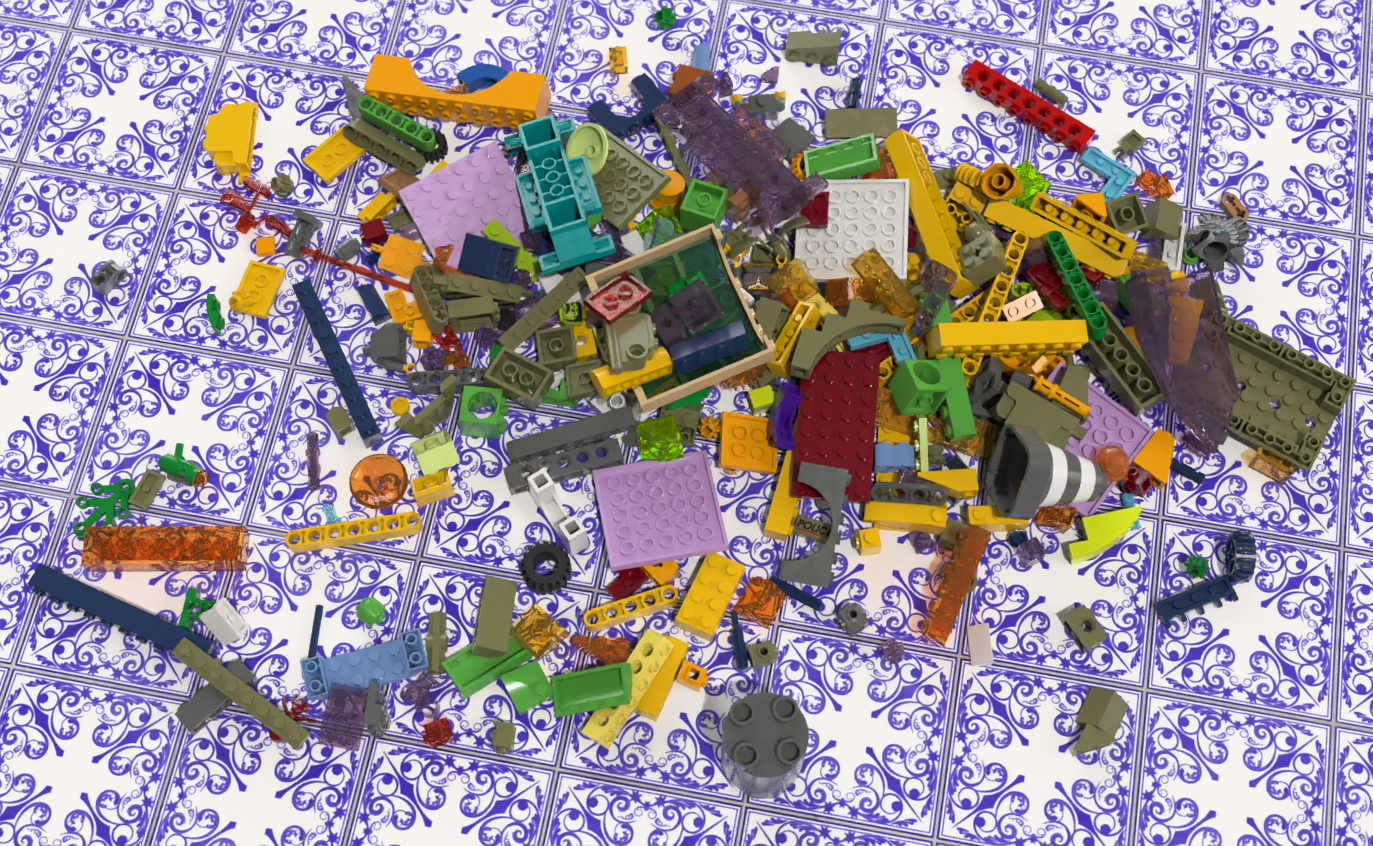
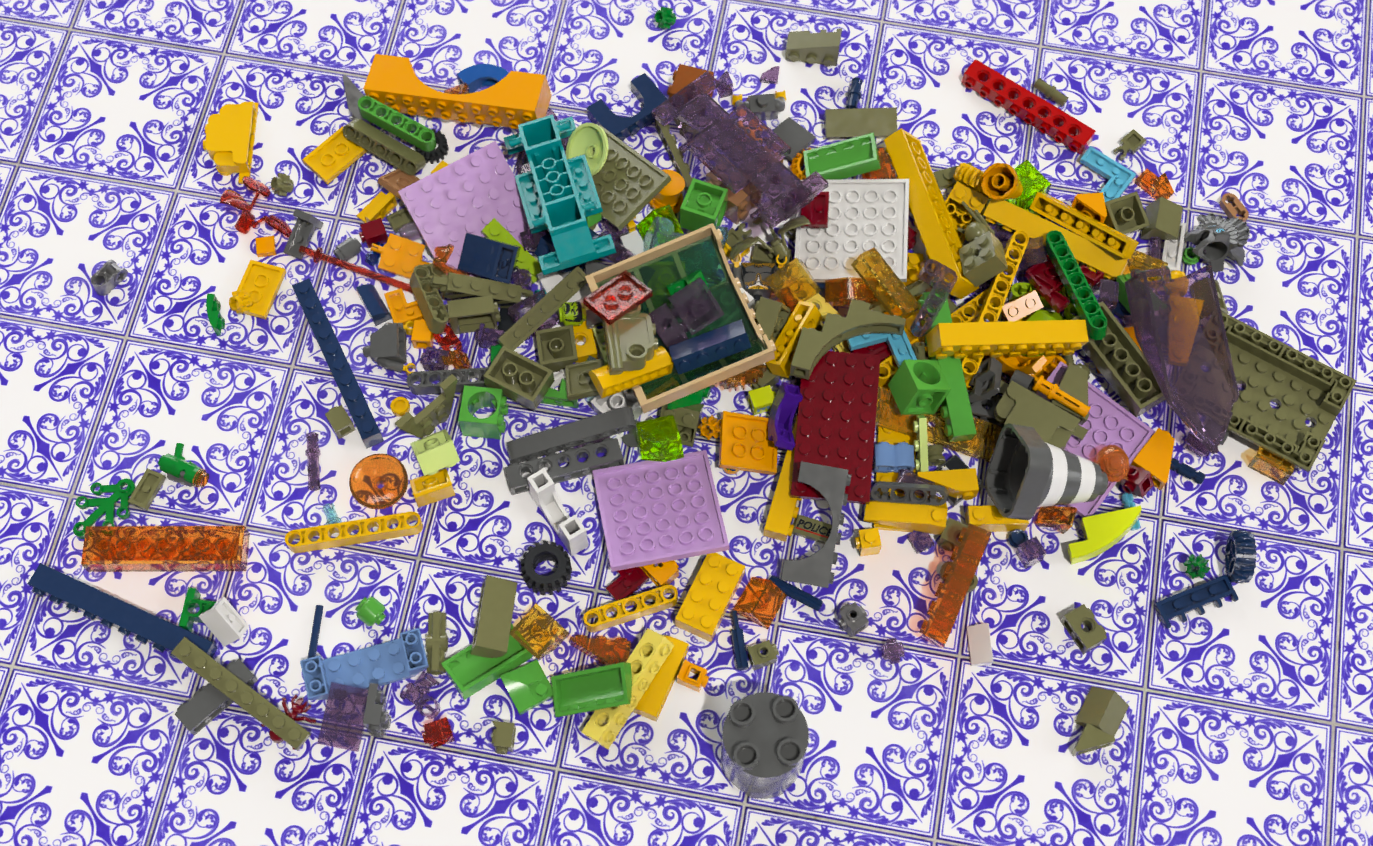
(618, 60): clear yellow brick -> none
(701, 56): medium blue brick -> none

